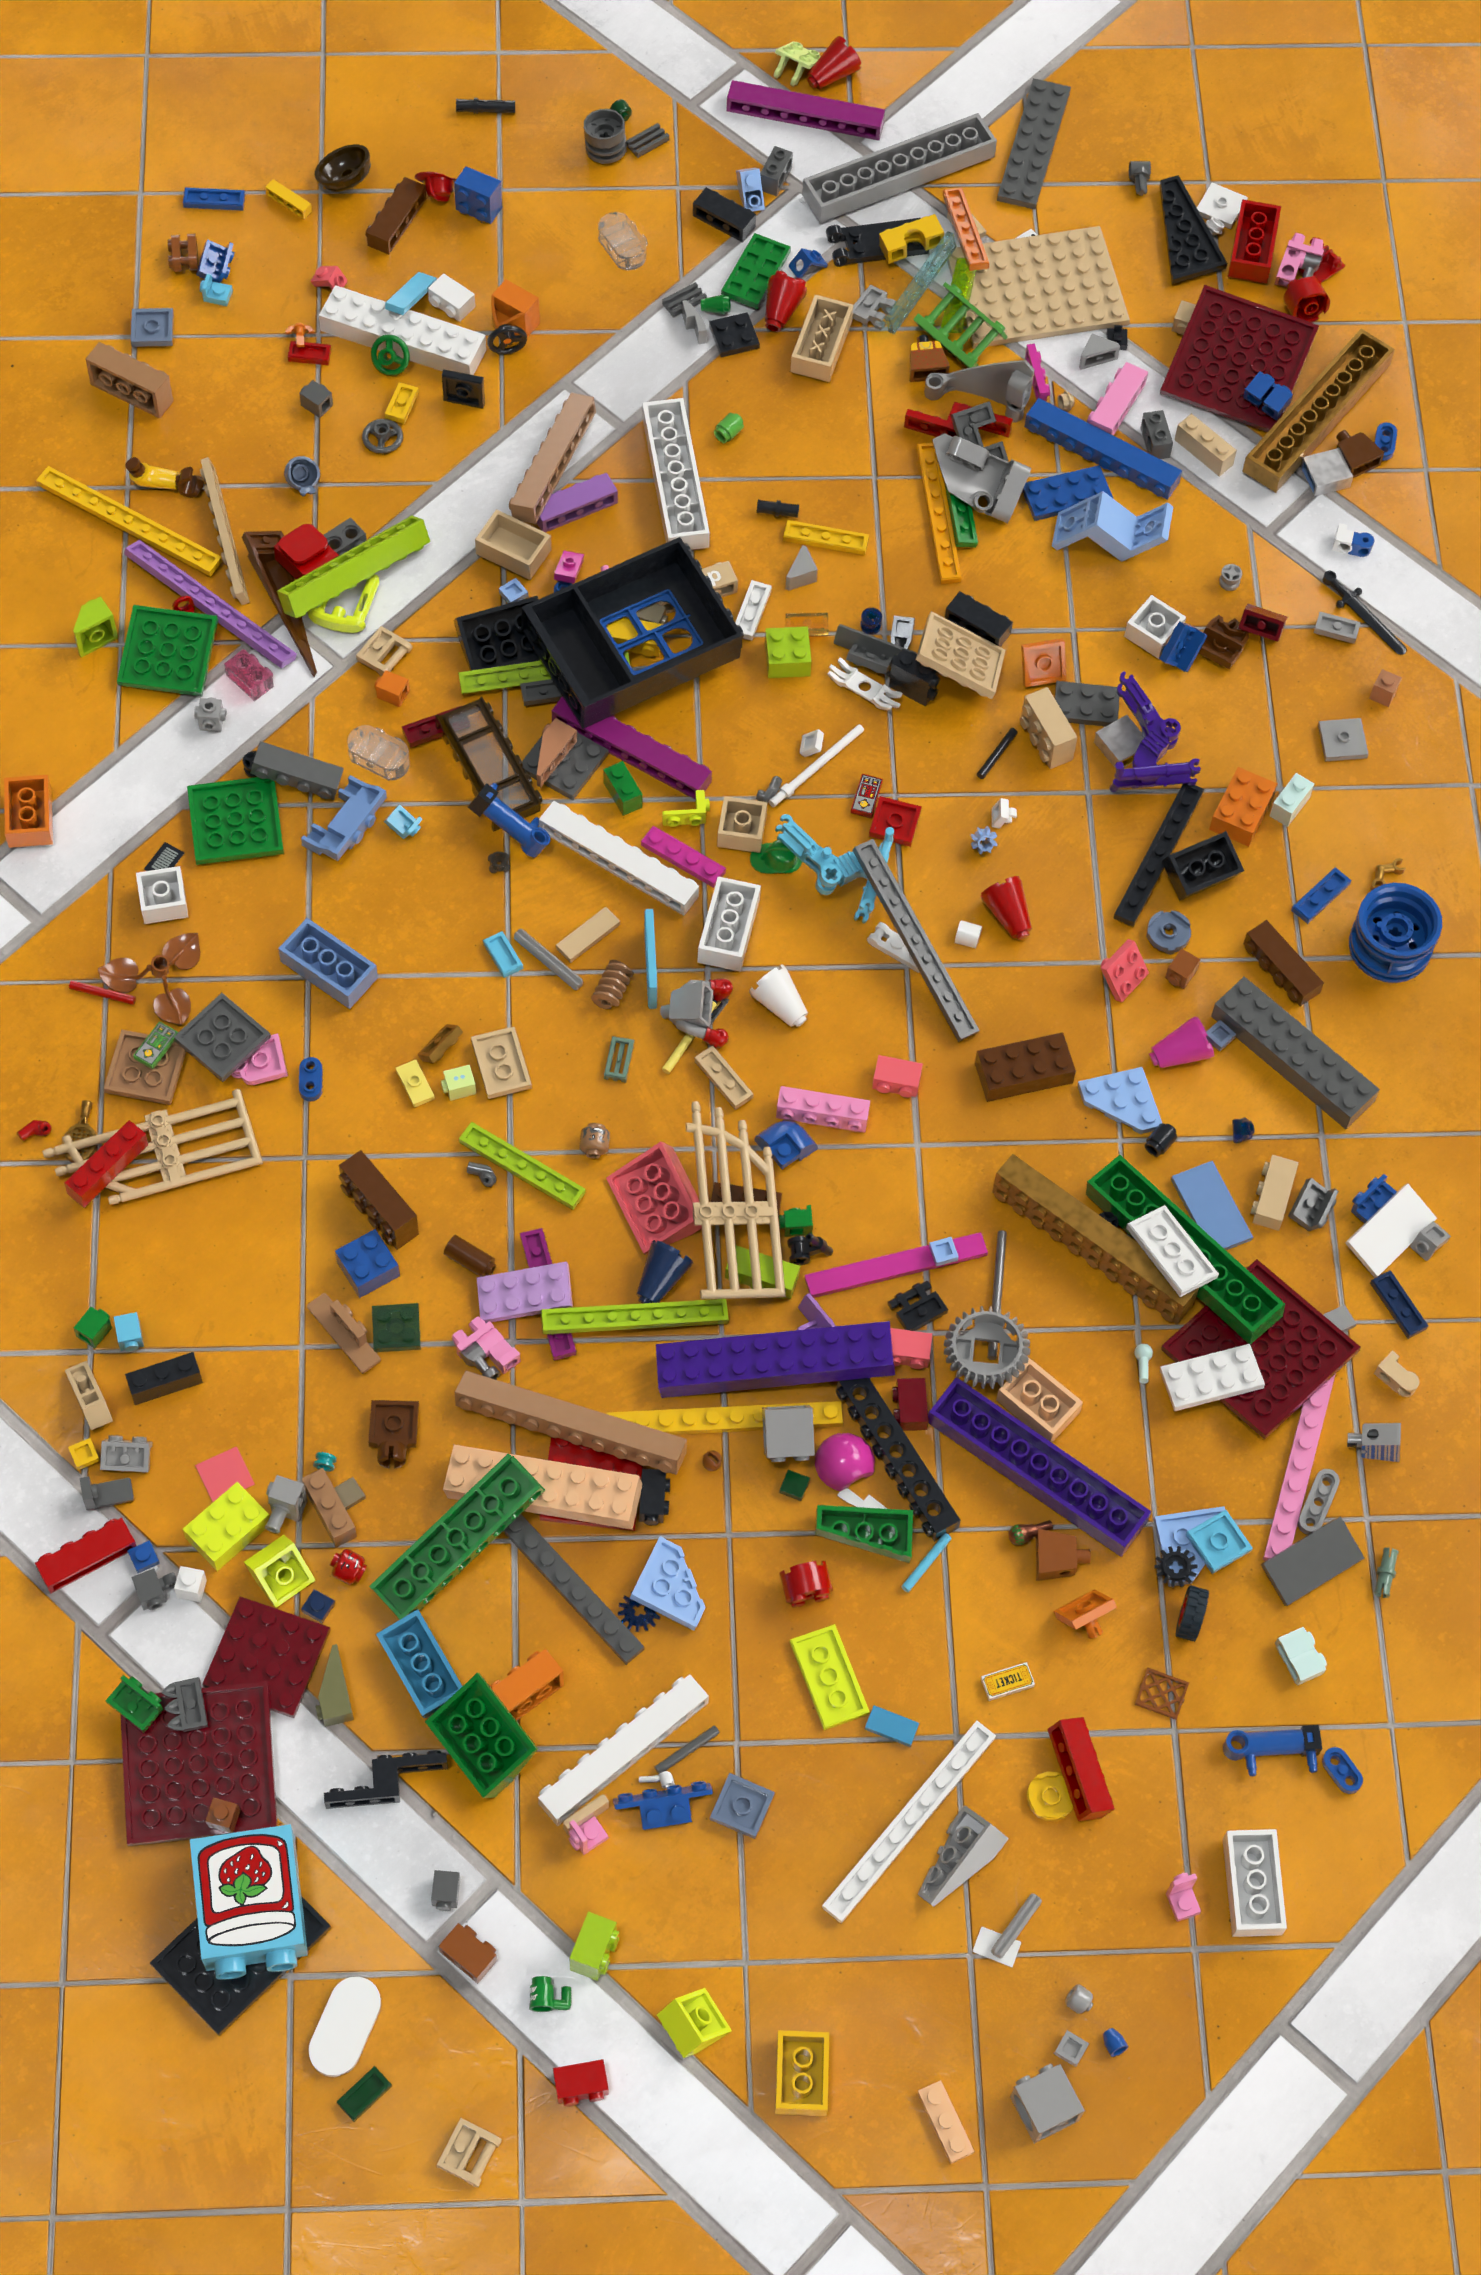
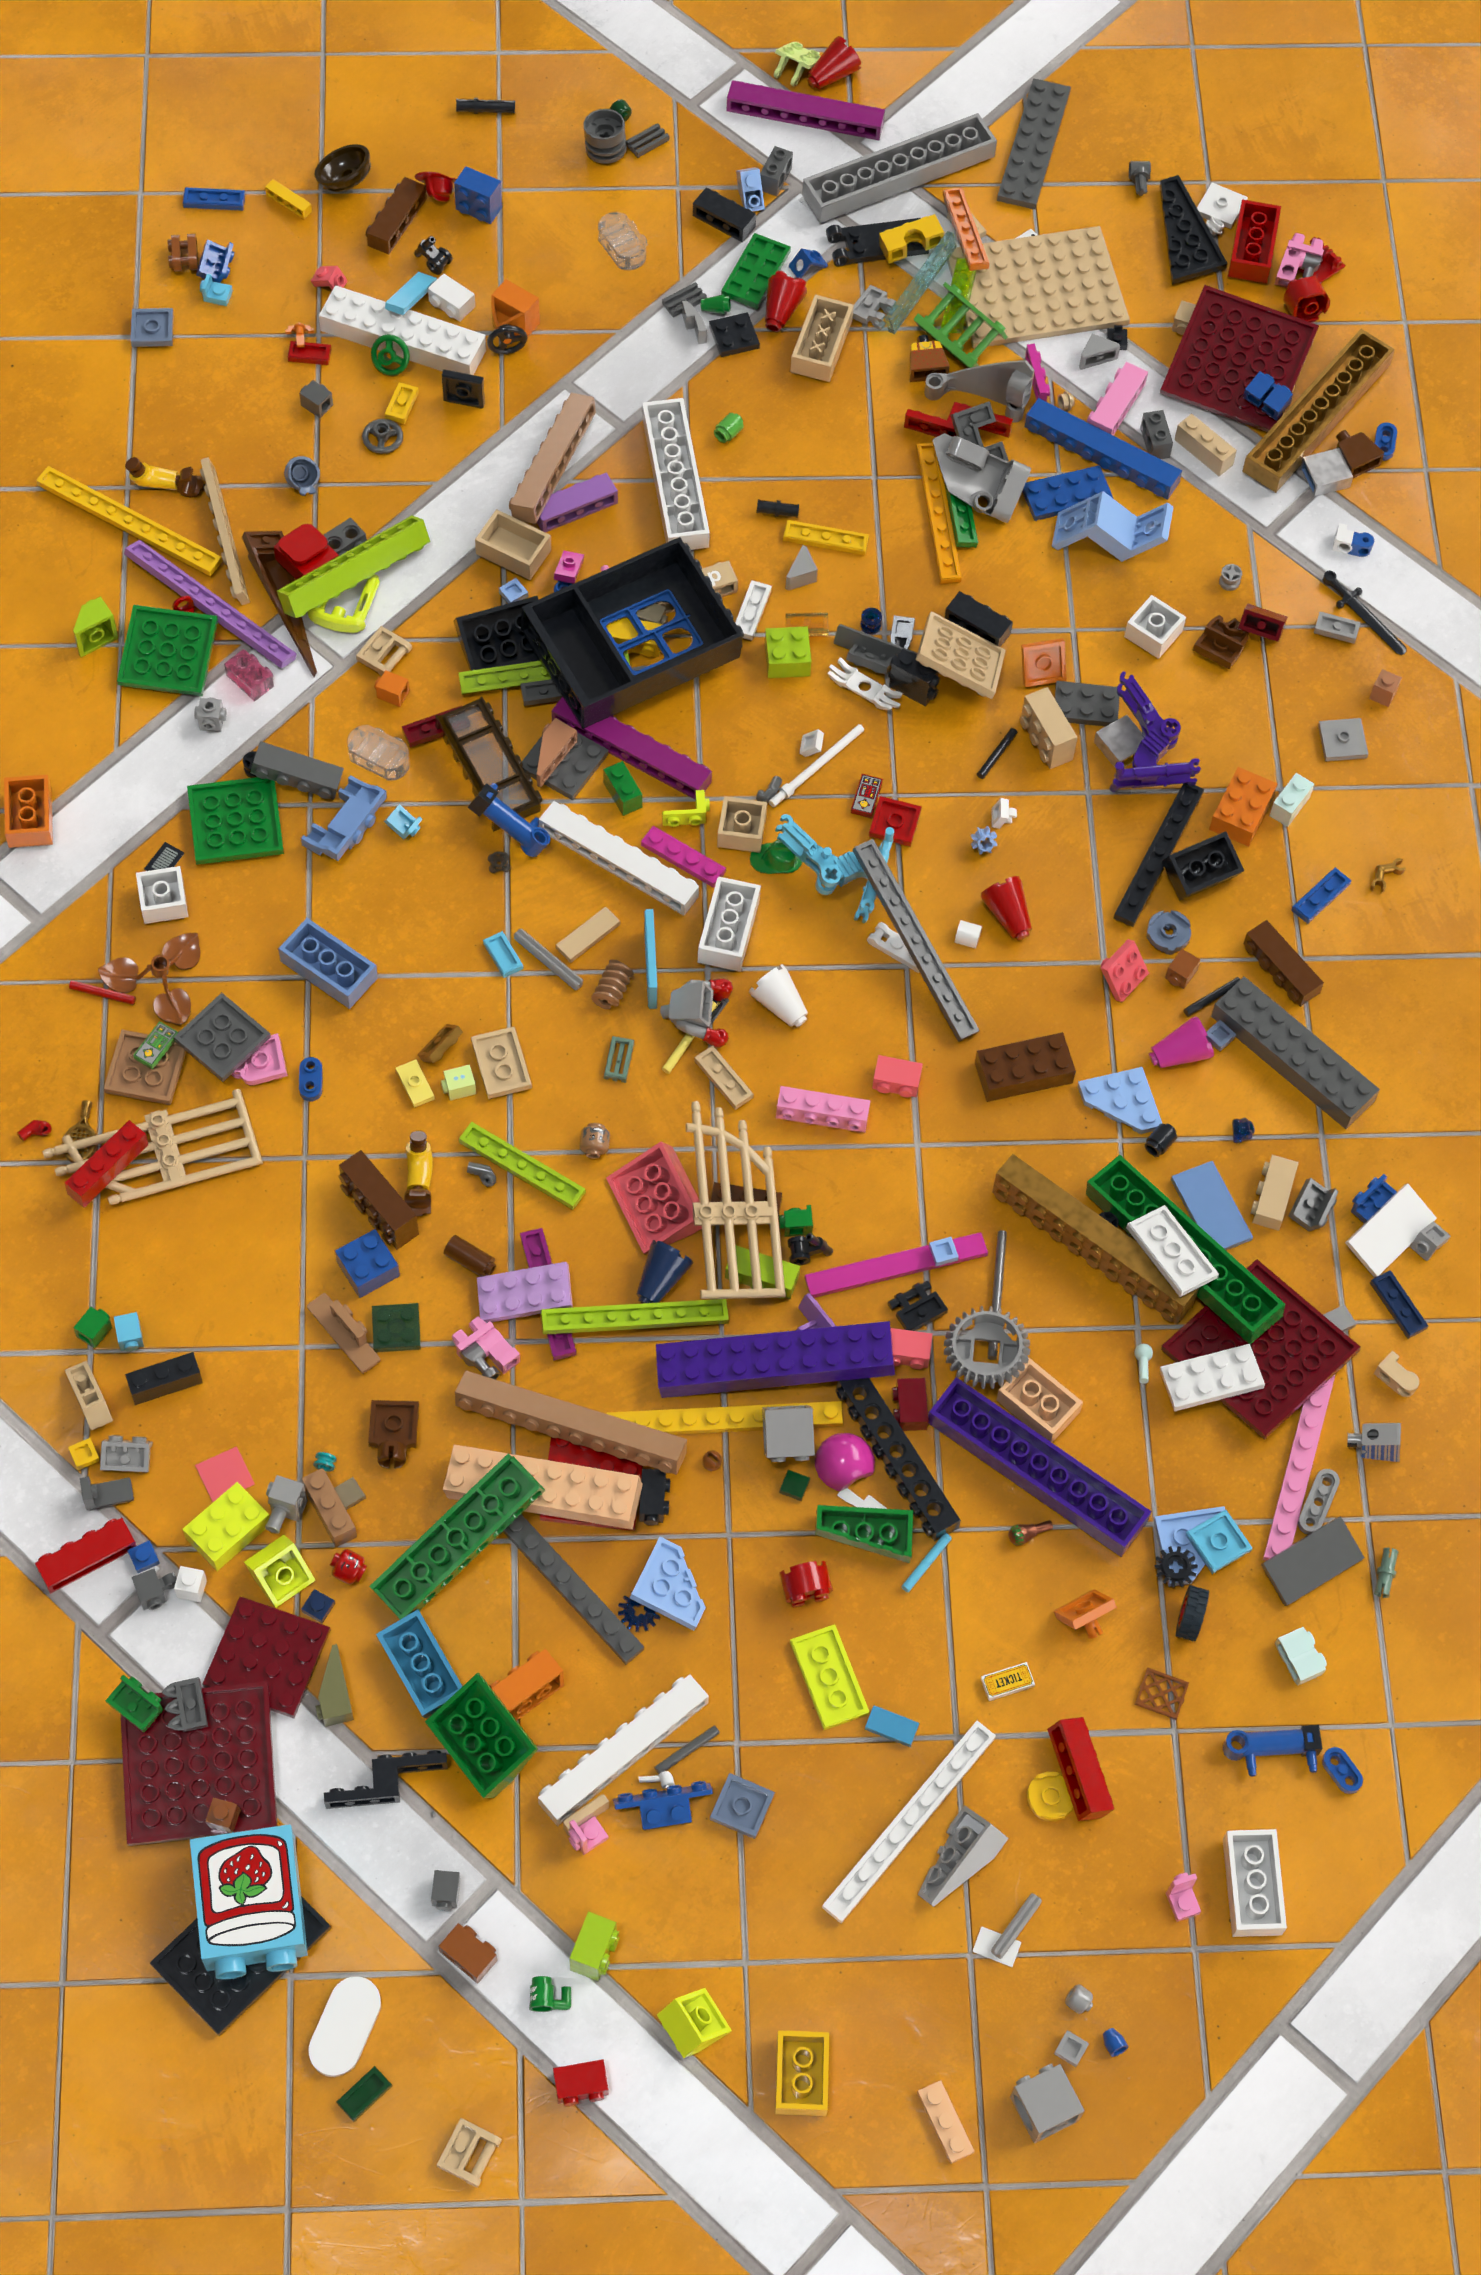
(129, 379): medium nougat brick -> none
(419, 1173): none -> piece
(433, 255): none -> black piece
(787, 1142): blue brick -> none
(1058, 1555): dark orange torso -> none
(1183, 646): blue bracket -> none
(1210, 997): none -> black bar
(1391, 946): blue wheel -> none

